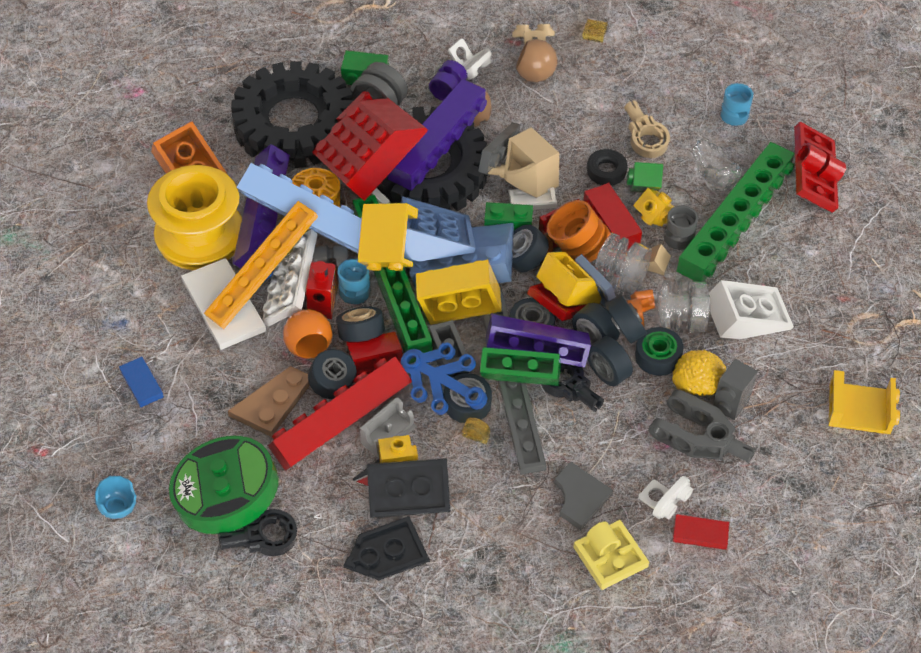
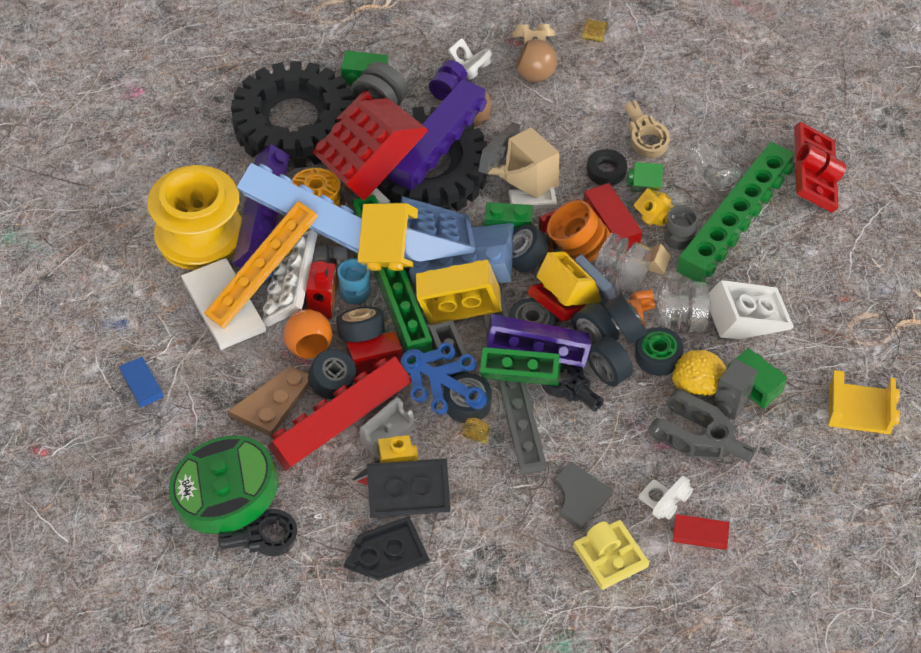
(115, 497): dark azure hair -> none
(183, 149): orange slope -> none
(736, 104): dark azure wheel -> none
(769, 380): none -> green brick

